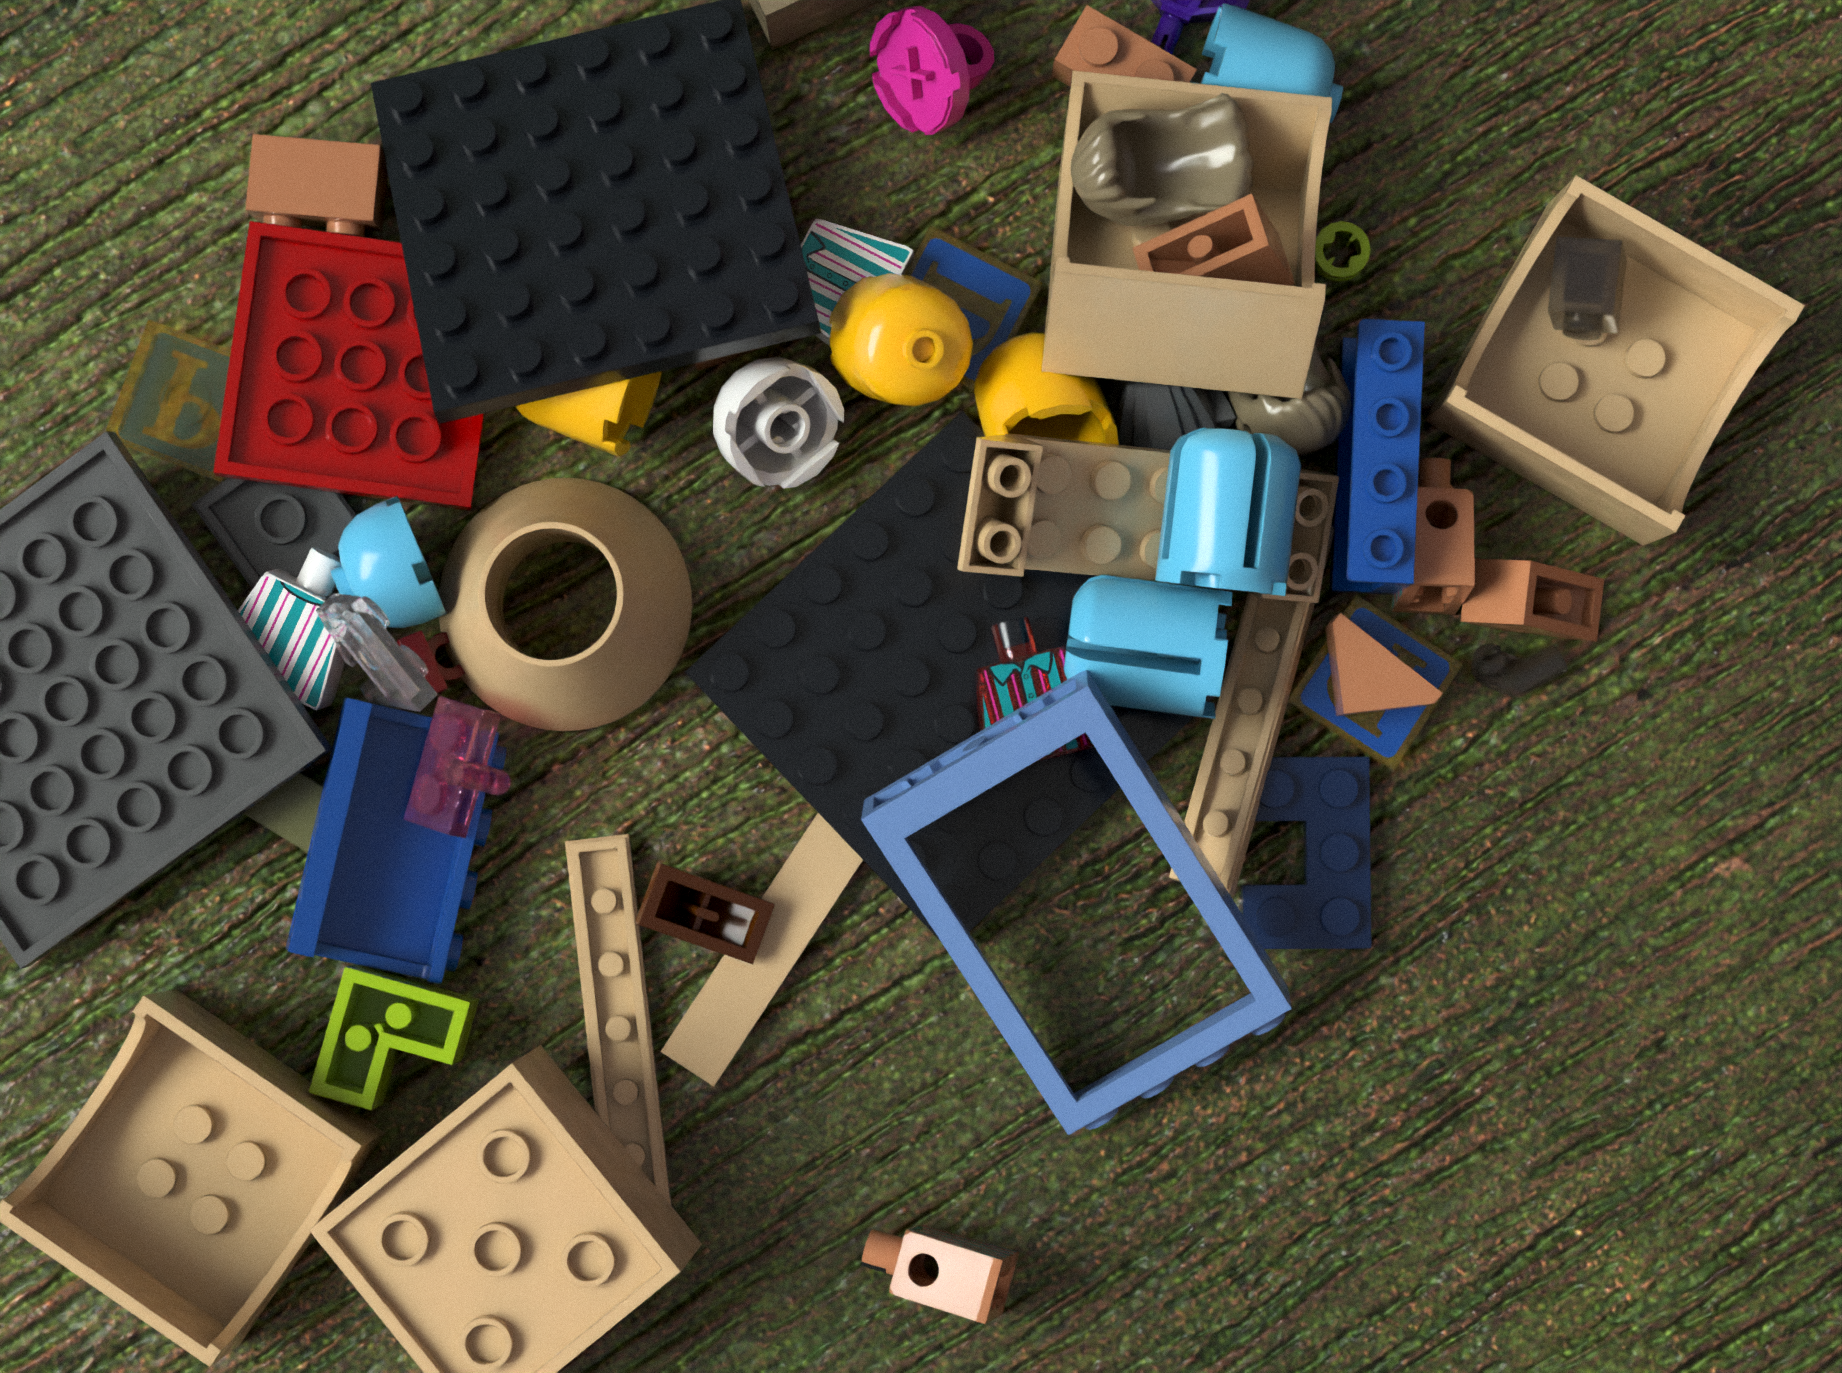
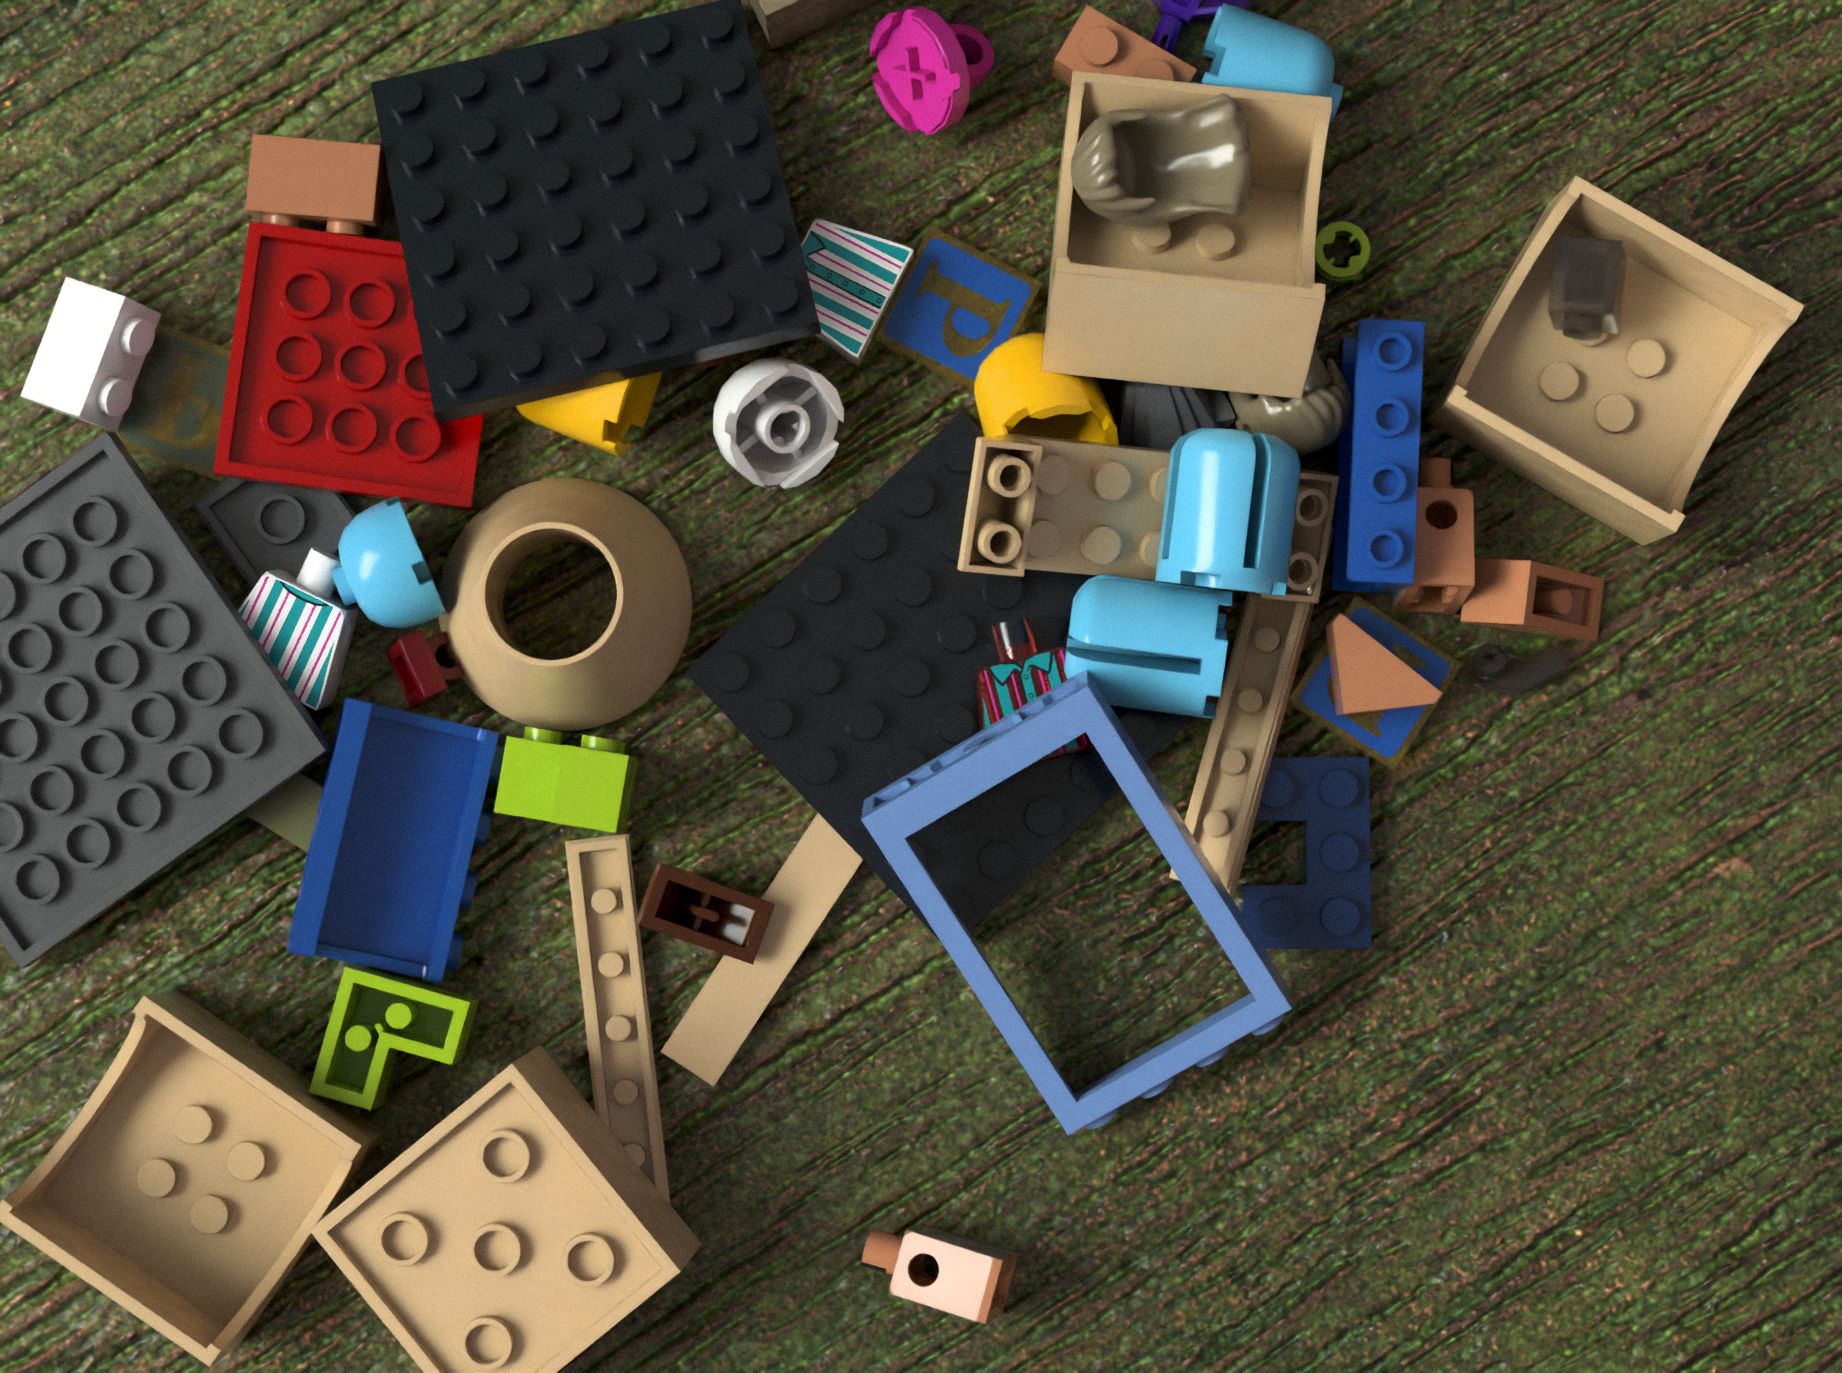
(91, 354): none -> white brick
(362, 637): clear wing -> none
(455, 768): clear pink plate -> none
(567, 783): none -> lime brick
(899, 340): yellow cylinder -> none
(1222, 244): nougat slope -> none

